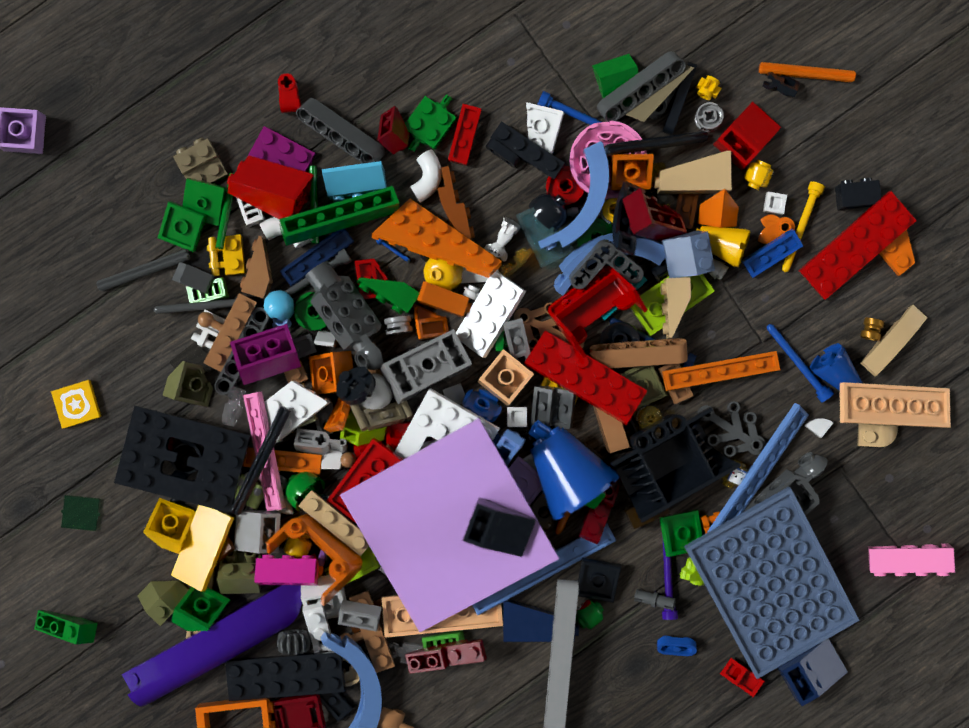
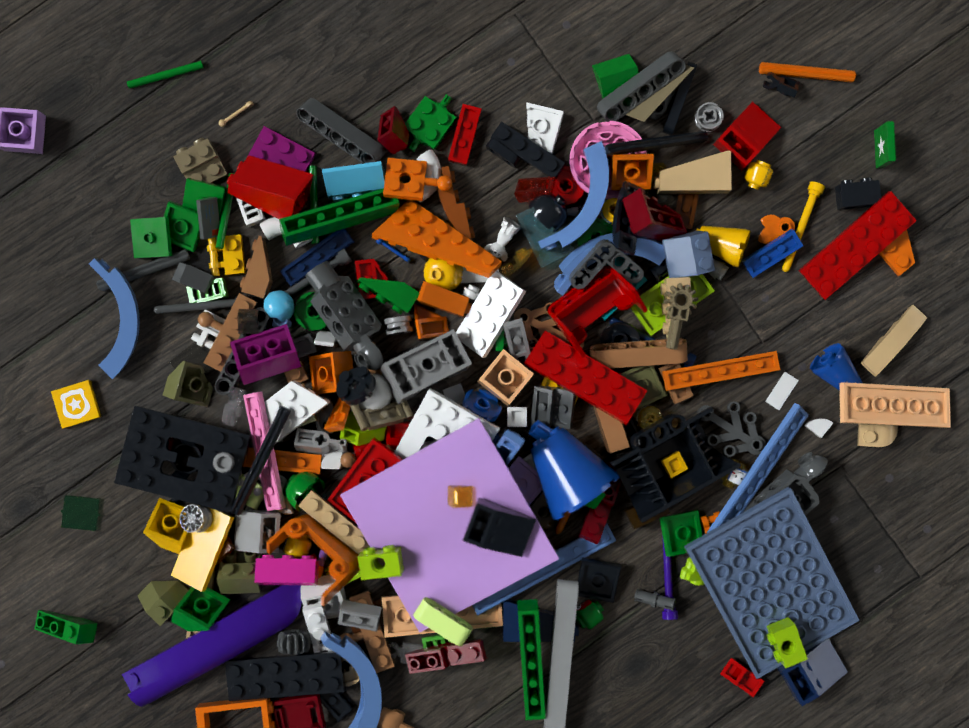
(129, 318): none -> medium blue arch
(151, 237): none -> green plate
(165, 74): none -> green bar
(197, 518): none -> light grey wheel
(208, 217): none -> dark grey tile
(222, 122): none -> tan hinge
(223, 462): none -> light grey tile
(248, 321): none -> clear smoke slope
(288, 97): red piece -> none
(372, 570): none -> lime brick
(415, 187): none -> orange plate
(443, 621): none -> yellowish green beam
(459, 496): none -> clear yellow slope
(528, 188): none -> clear red slope
(531, 659): none -> green brick
(546, 101): blue piece -> none
(674, 464): none -> yellow plate
(676, 646): blue plate -> none
(677, 313): none -> dark tan gear
(708, 87): yellow gear -> none
(718, 211): orange slope -> none
(775, 203): white plate -> none
(781, 390): none -> white sticker
(793, 651): none -> lime brick
(823, 393): blue piece -> none
(872, 329): pearl gold wheel -> none
(885, 144): none -> green tile
(911, 560): bright pink wedge -> none

